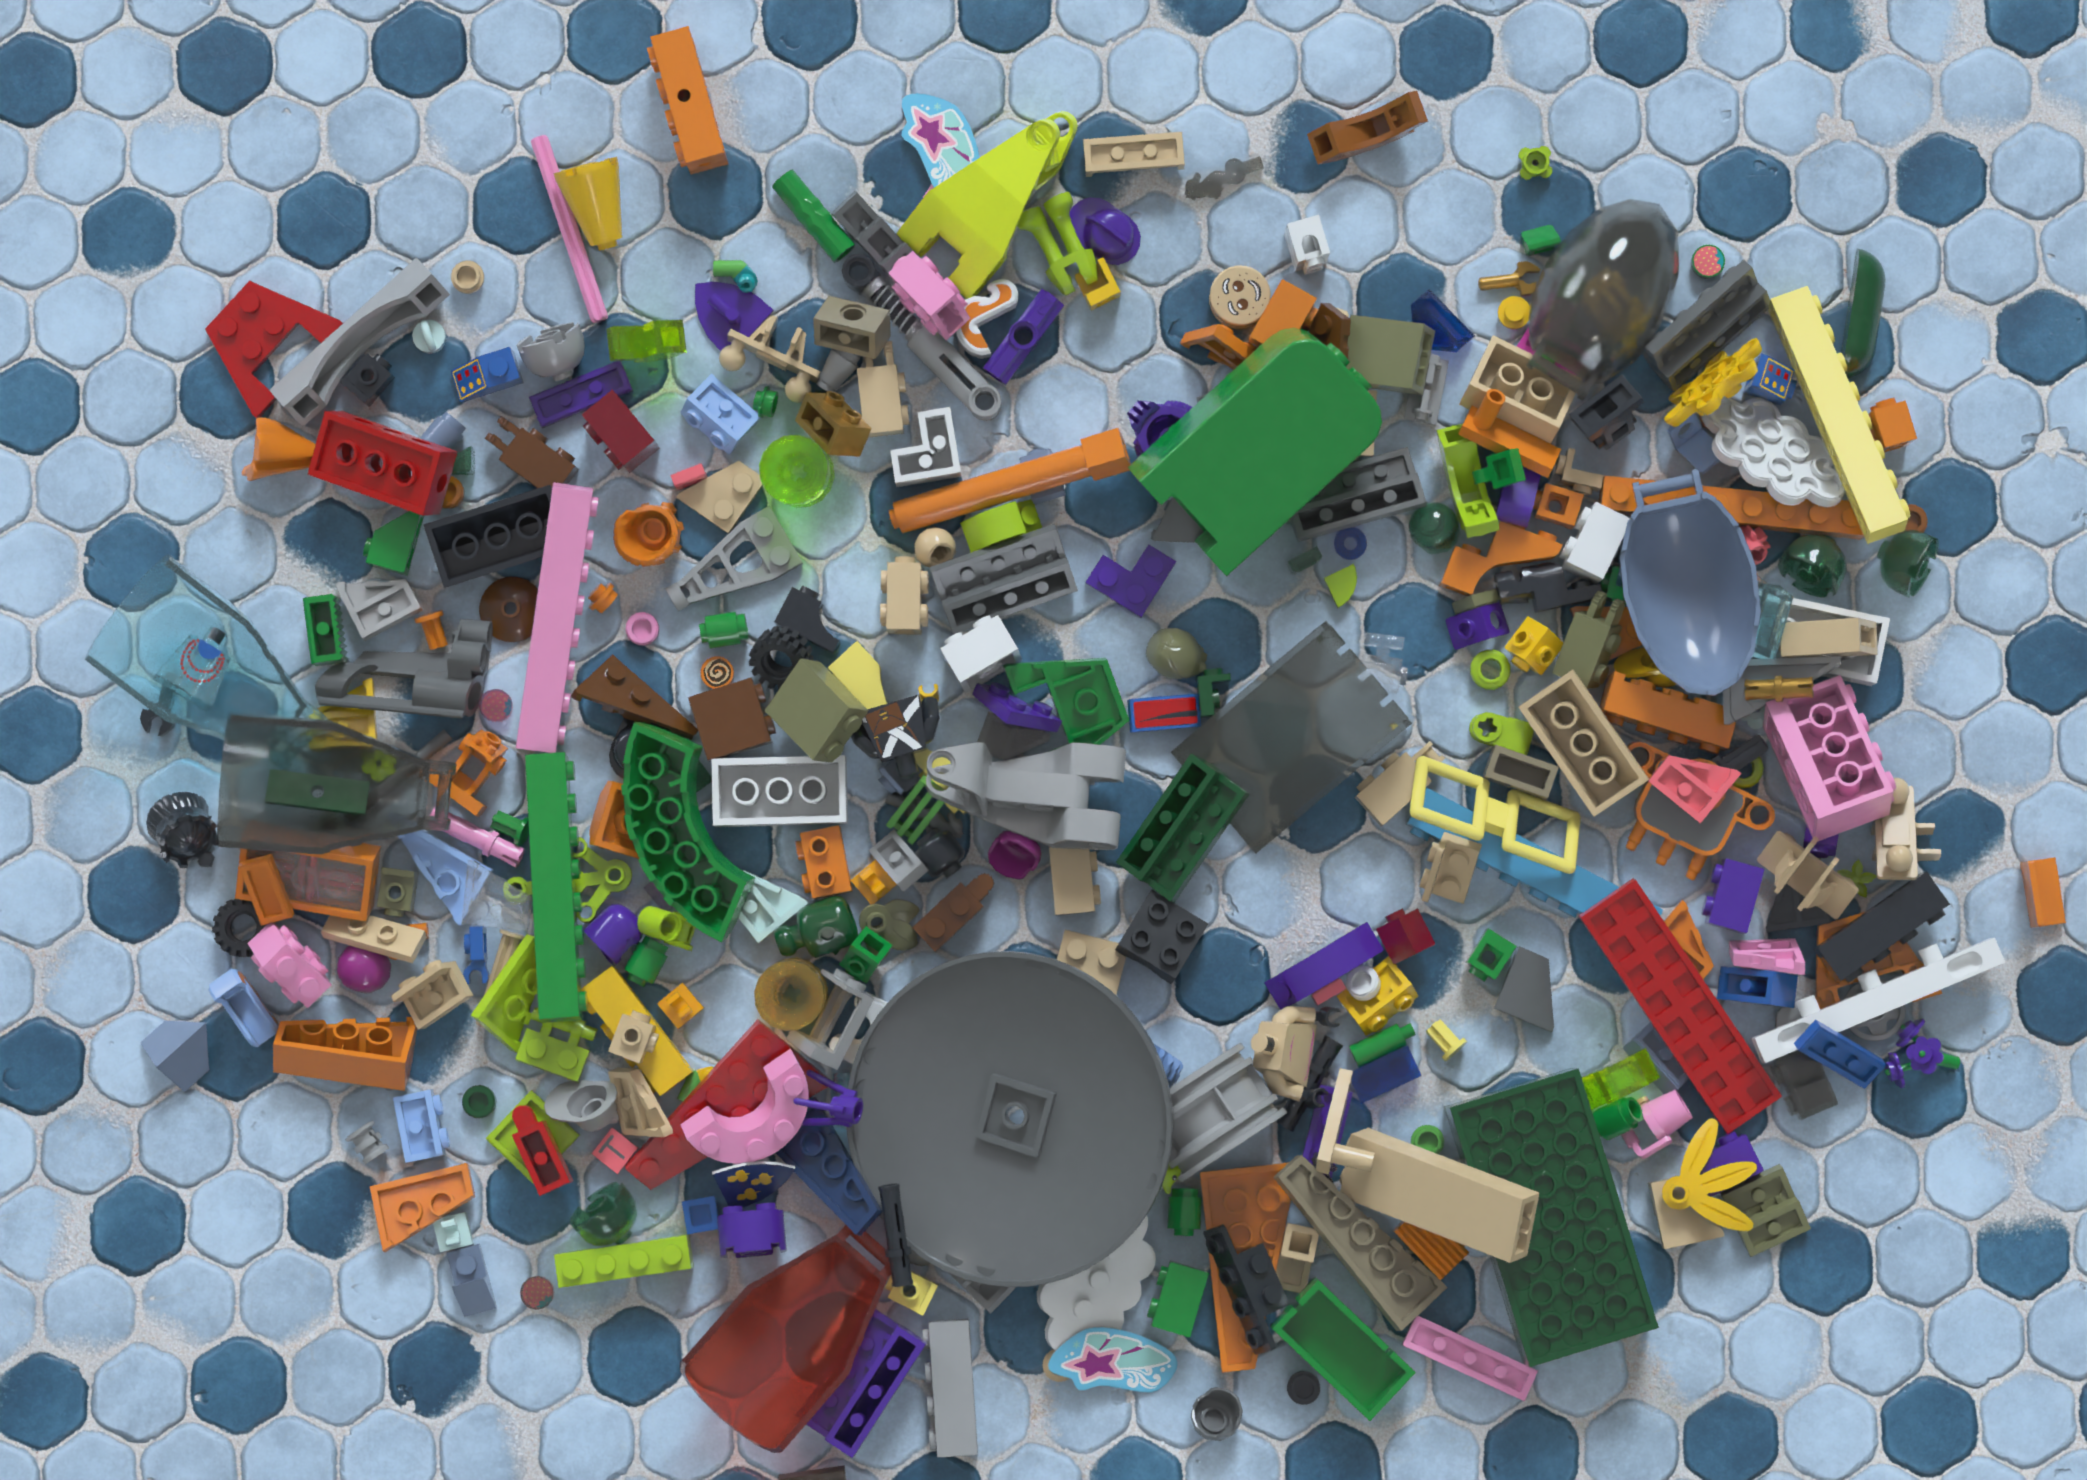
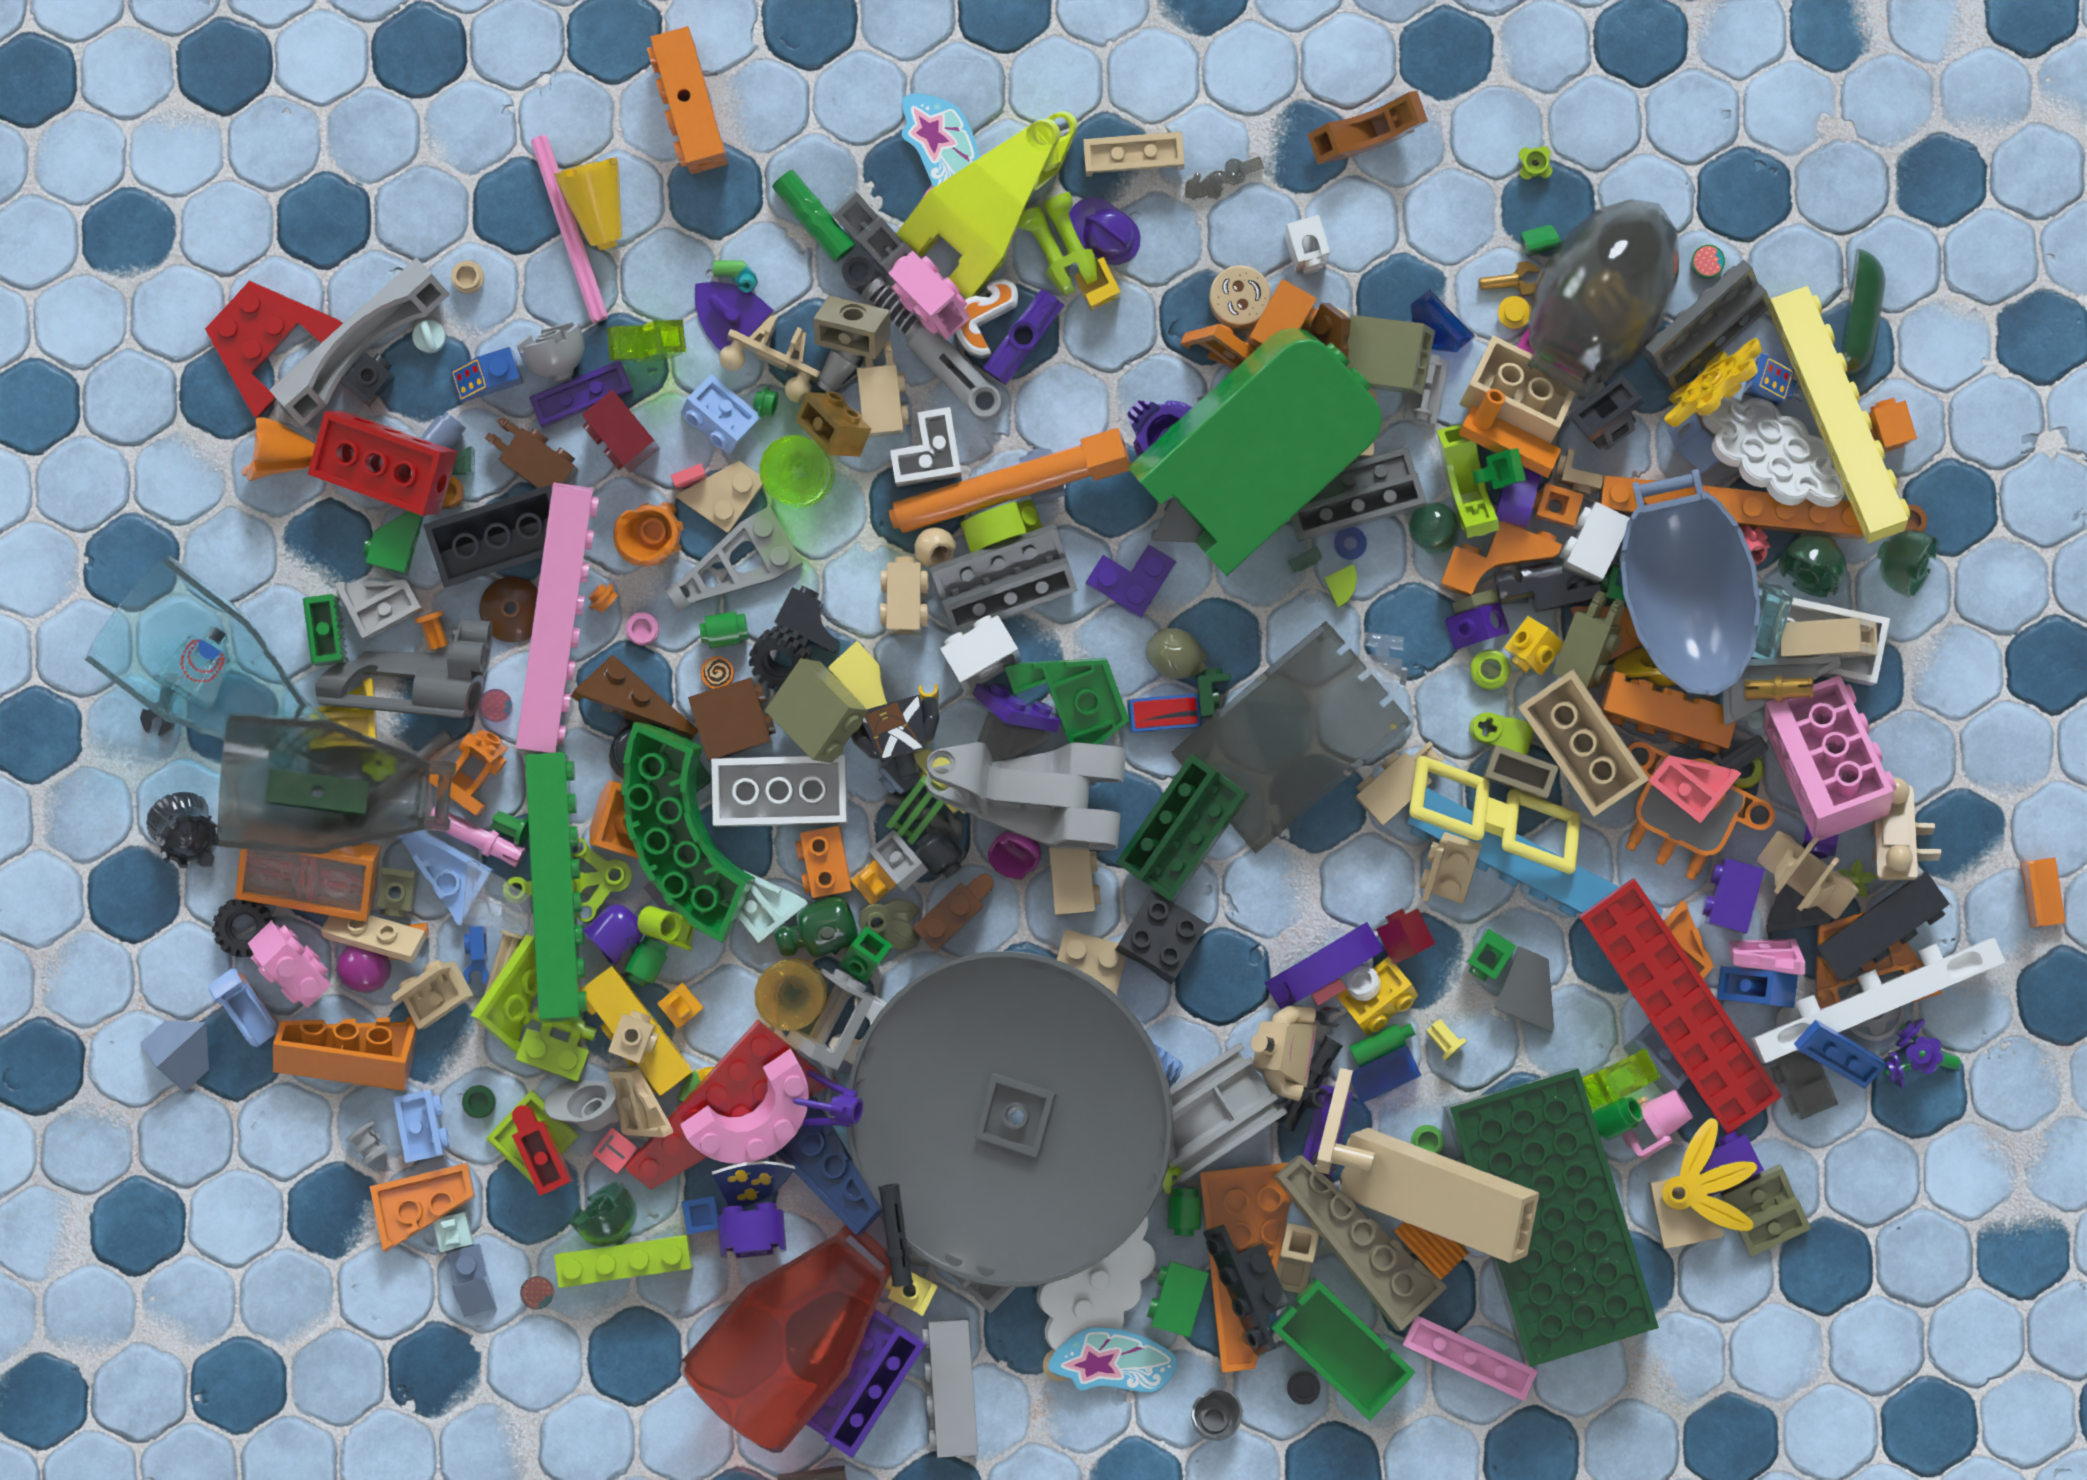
(266, 889): orange tile -> none

